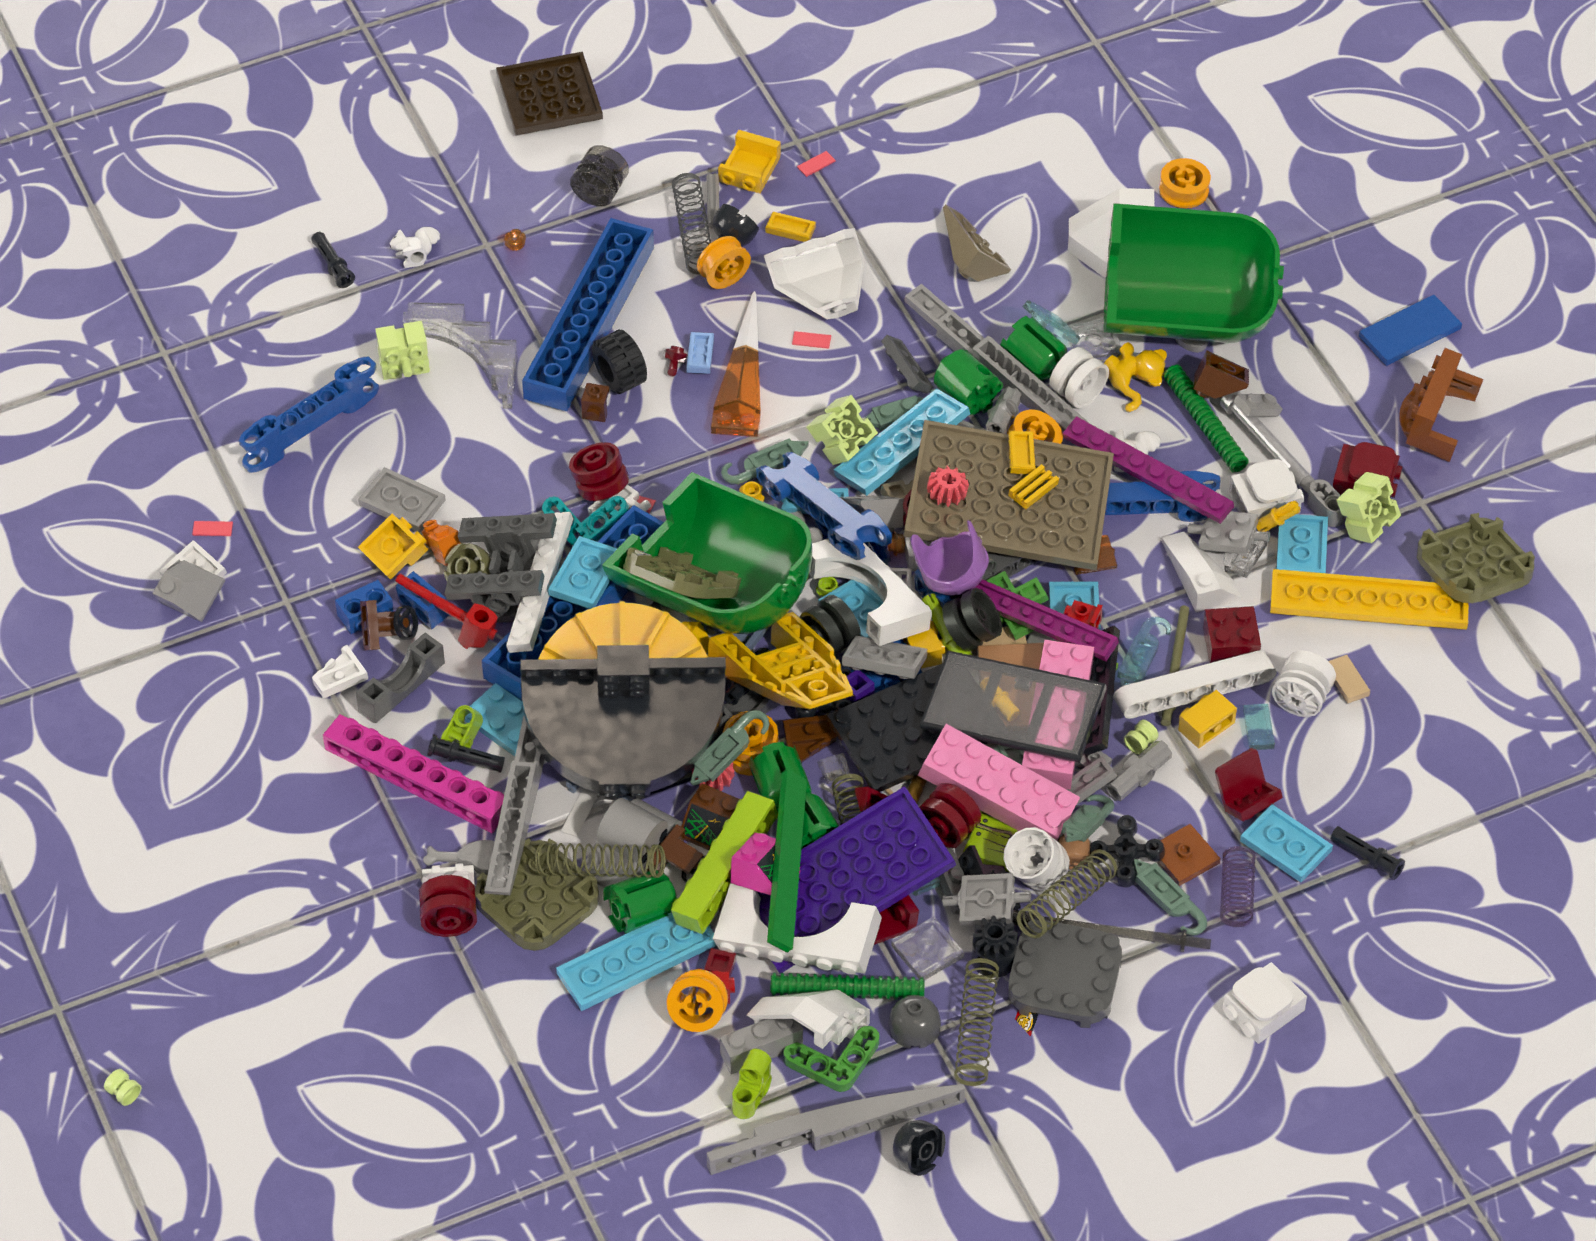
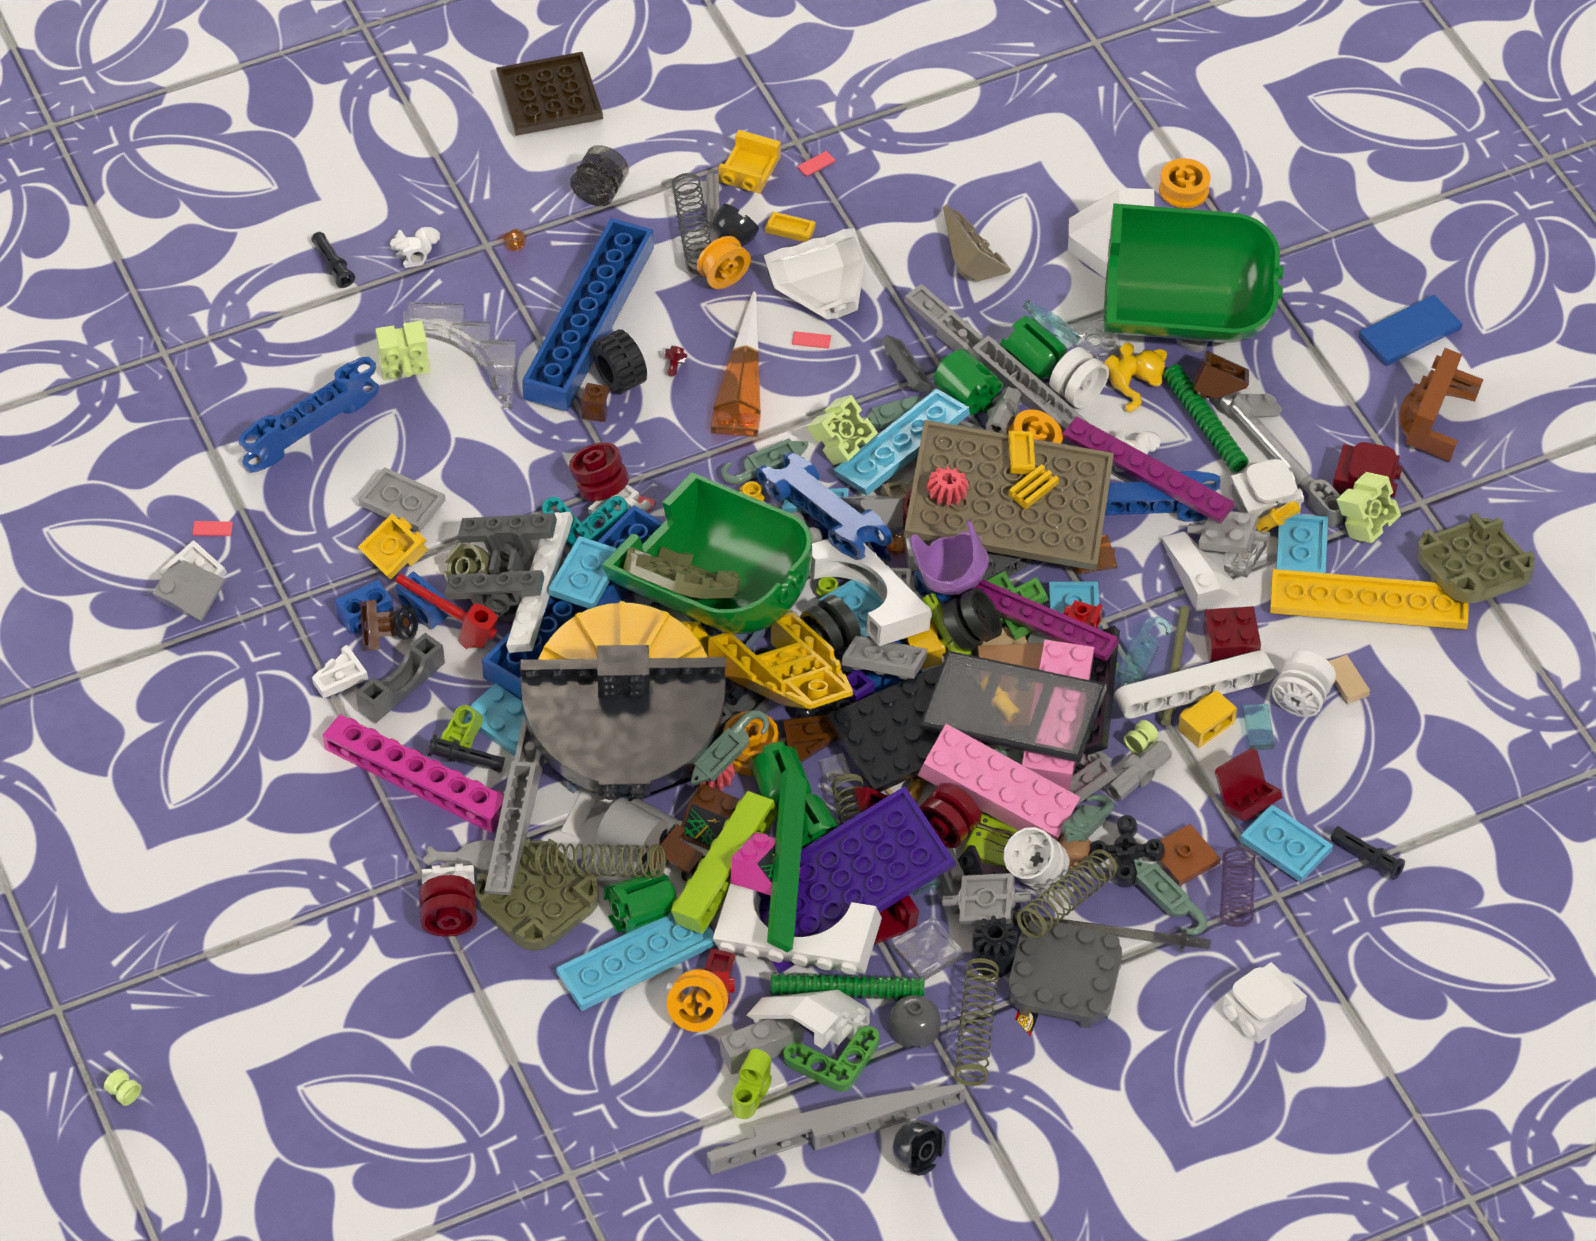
(440, 539): orange brick -> none
(700, 352): light blue plate -> none

